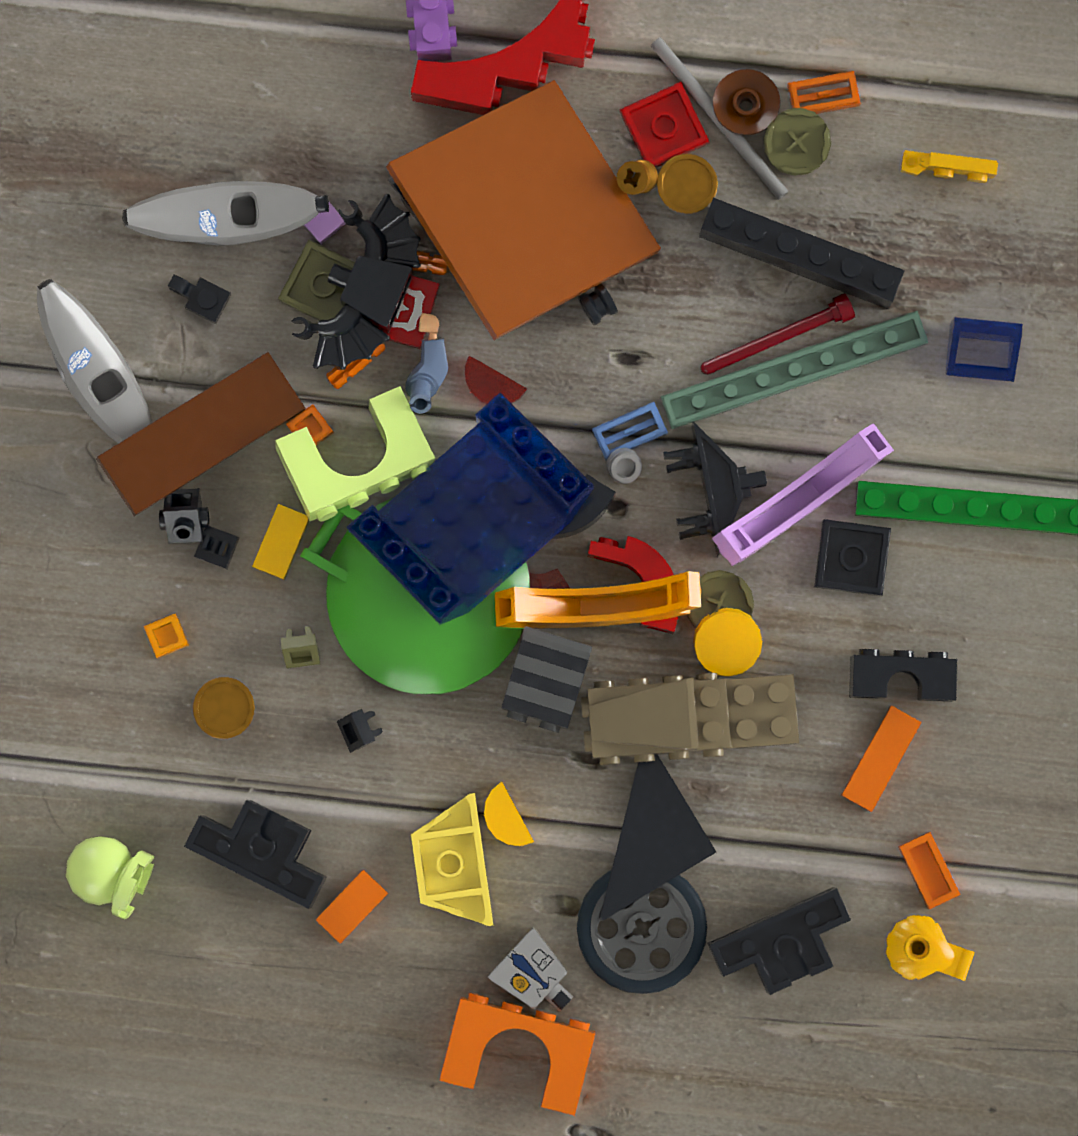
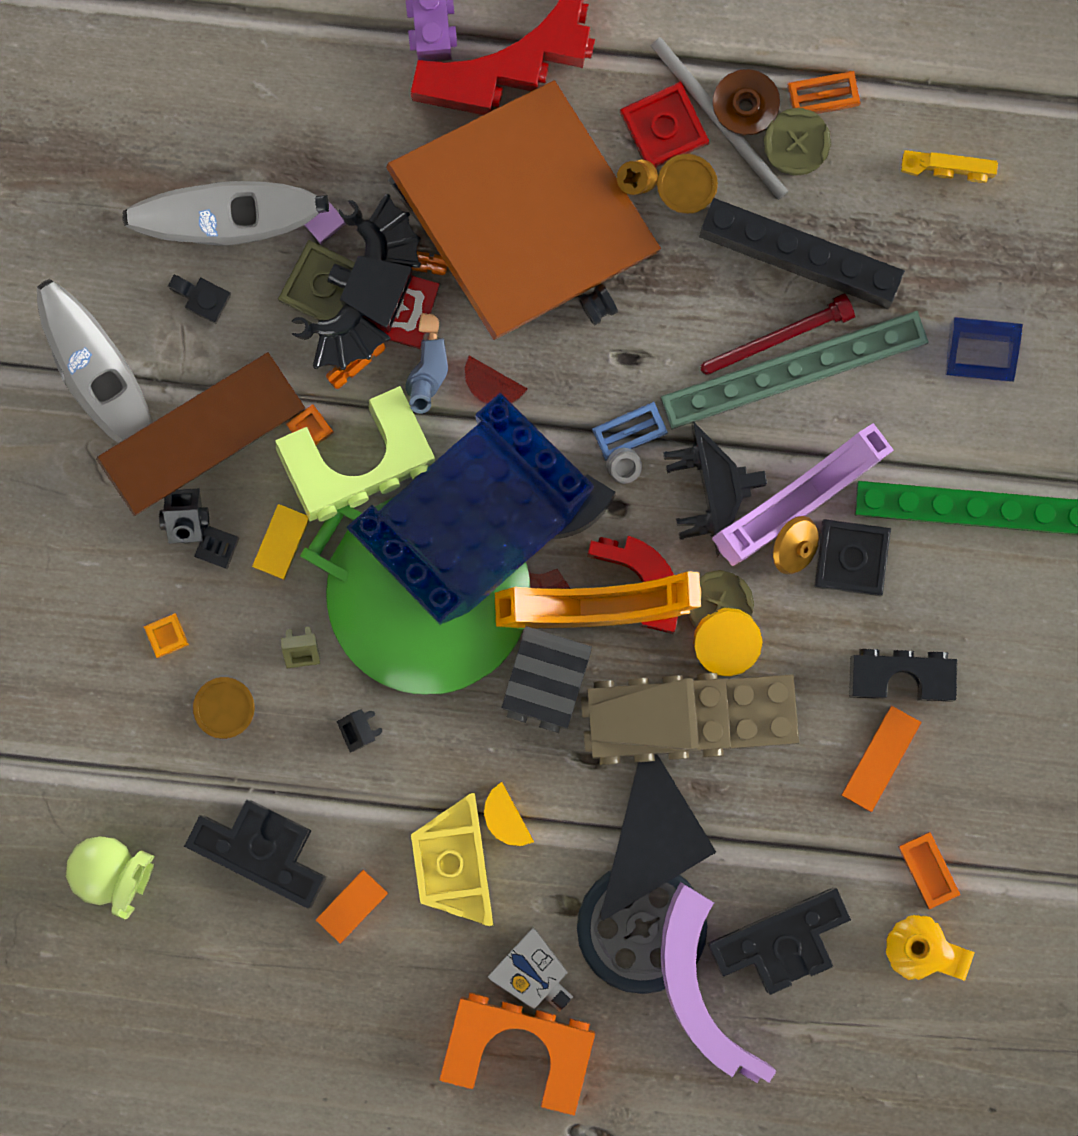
(678, 963): none -> lavender arch
(795, 545): none -> pearl gold piece

